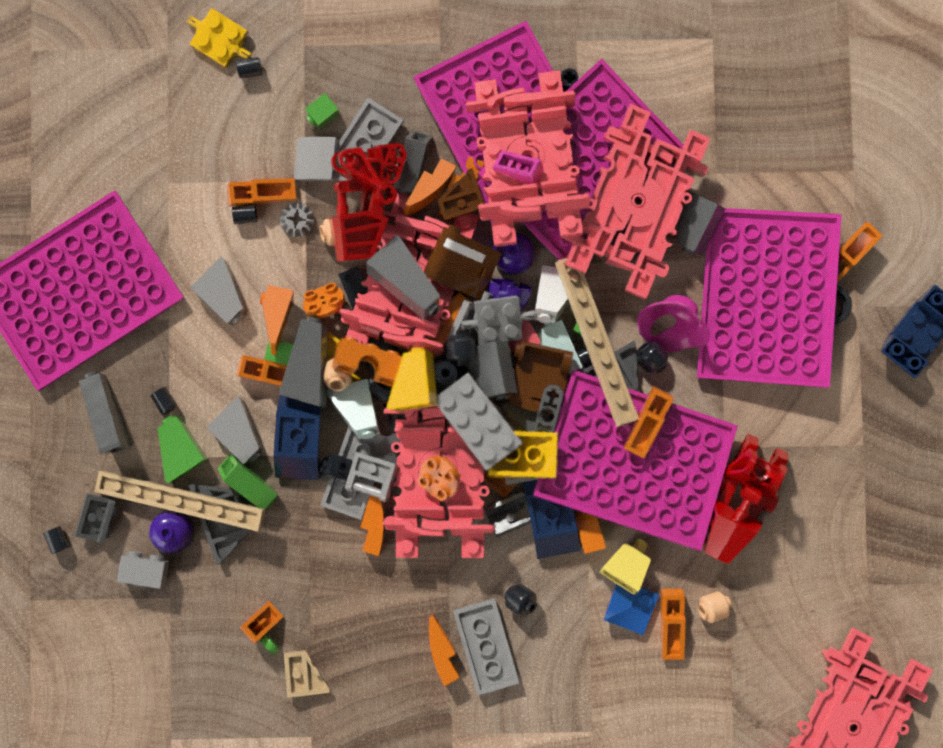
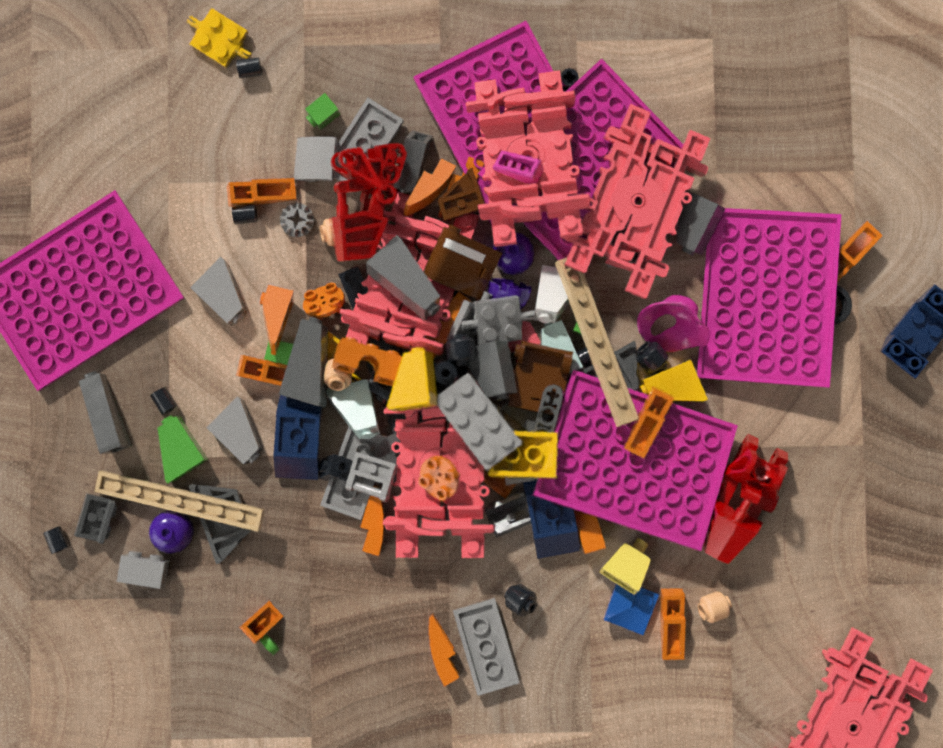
(247, 482): bright green slope -> none
(302, 675): tan wing -> none
(678, 381): none -> yellow slope

